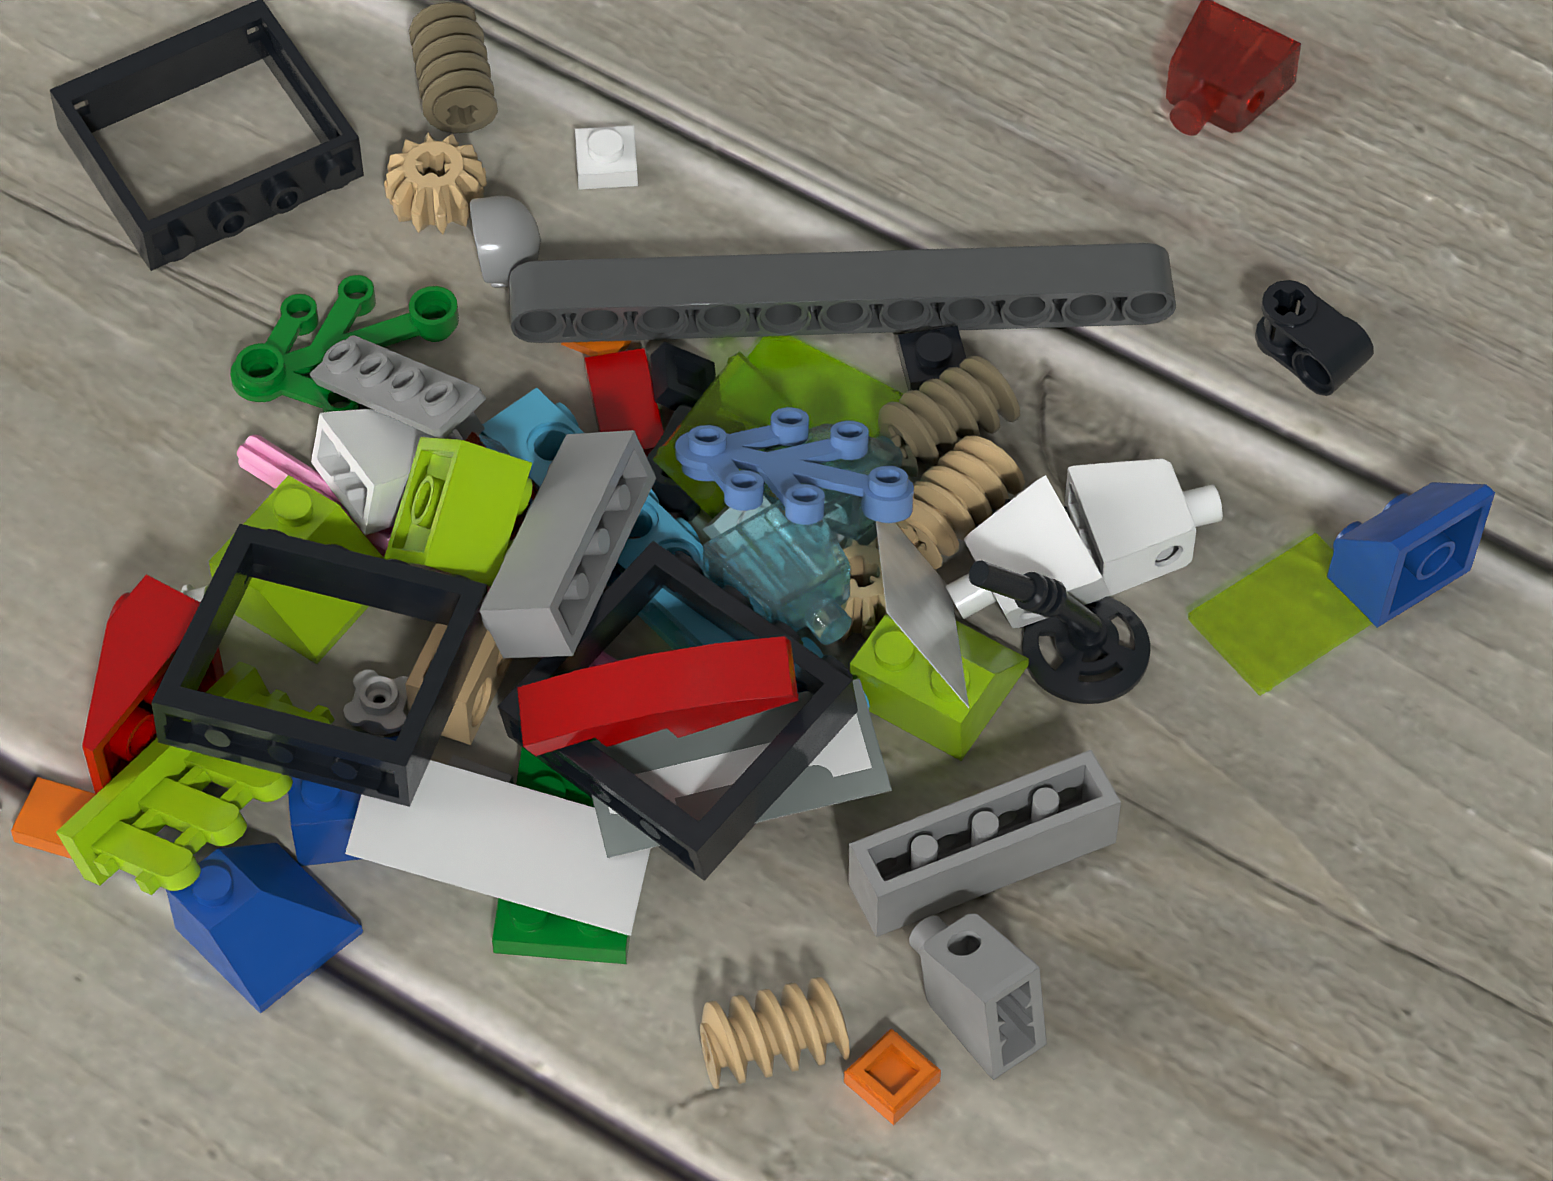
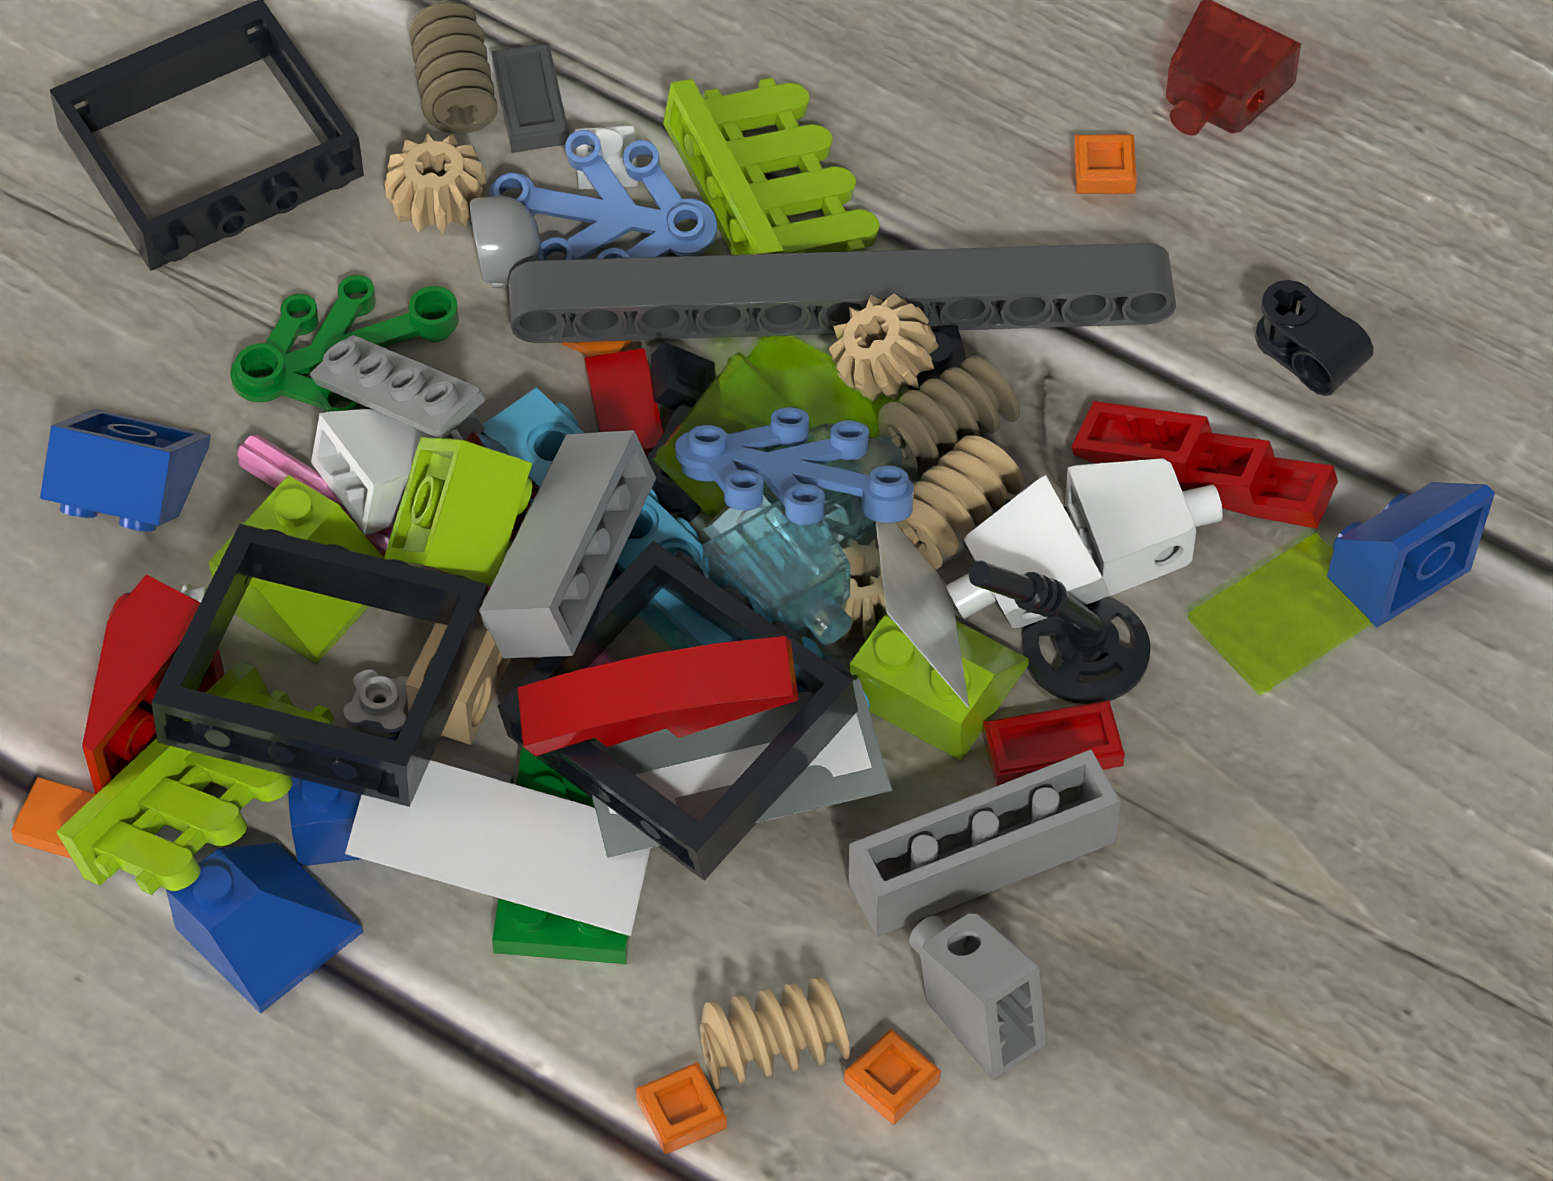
(121, 468): none -> blue slope
(530, 97): none -> dark grey tile
(615, 211): none -> medium blue plant
(681, 1108): none -> orange tile
(732, 168): none -> lime fence
(883, 347): none -> tan gear
(1044, 738): none -> red tile
(1105, 164): none -> orange tile
(1239, 467): none -> red slope

